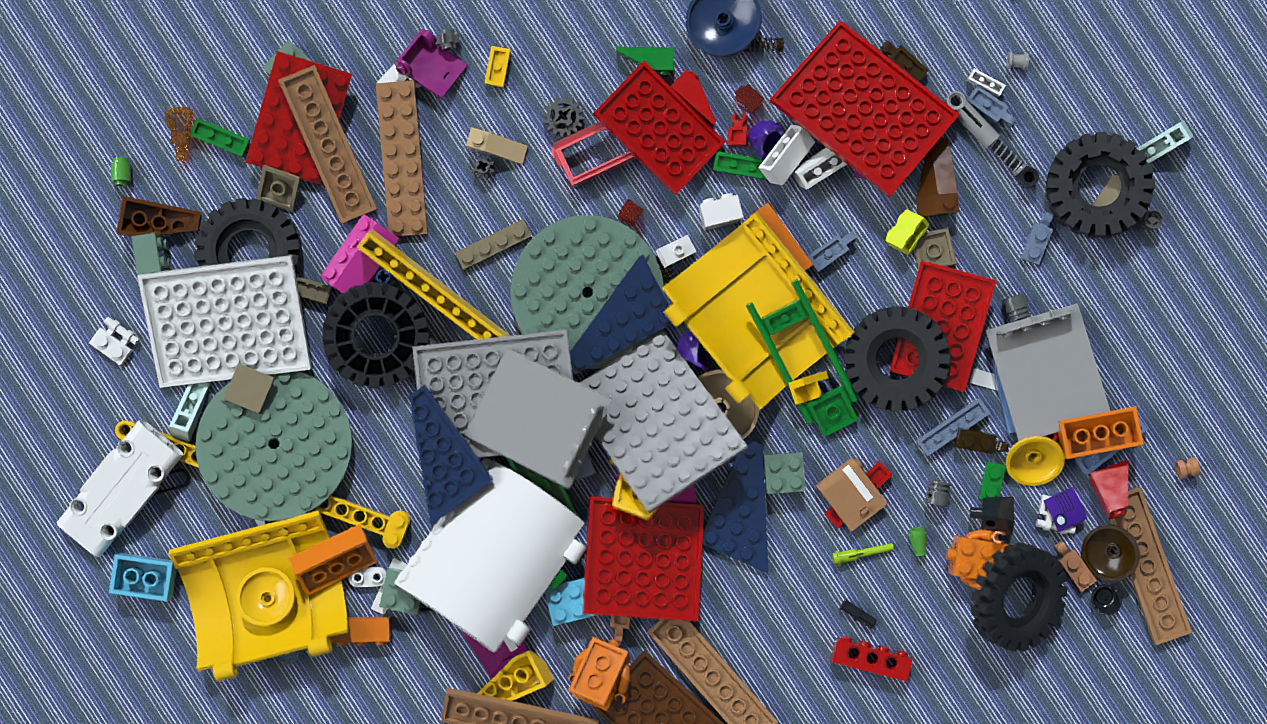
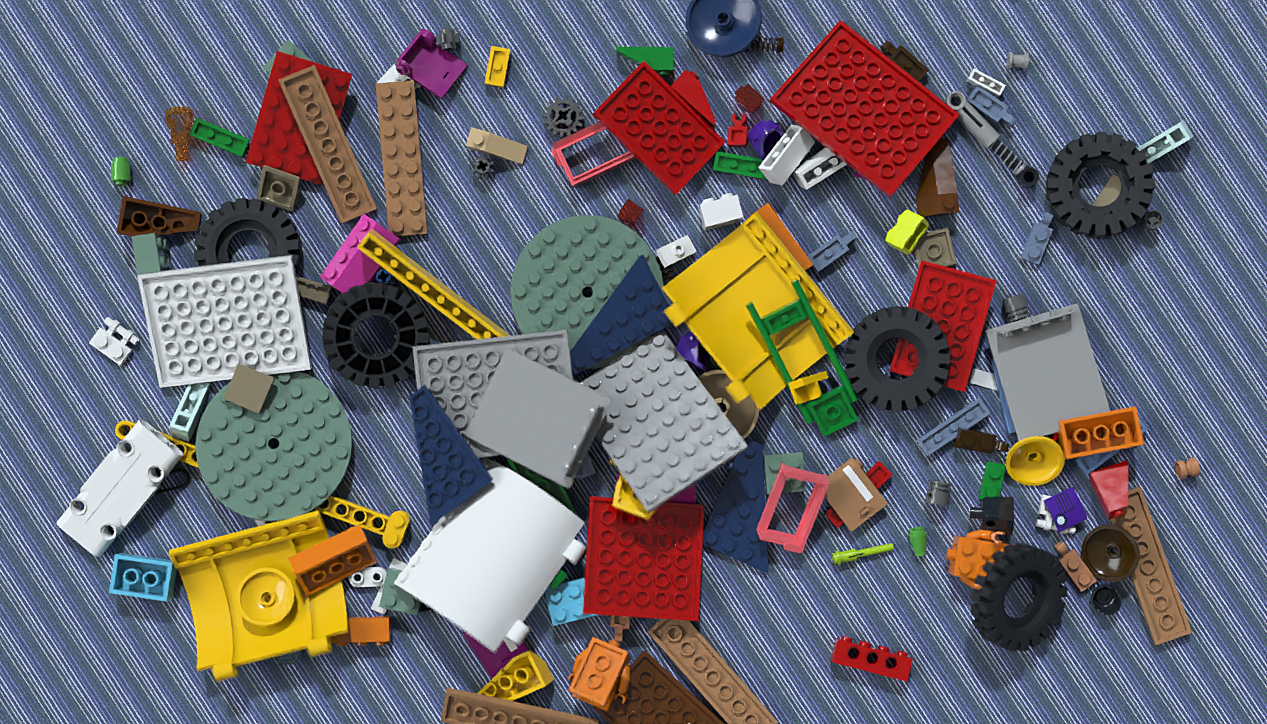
(493, 244): dark tan plate -> none
(792, 542): none -> coral piece
(858, 614): black axle -> none

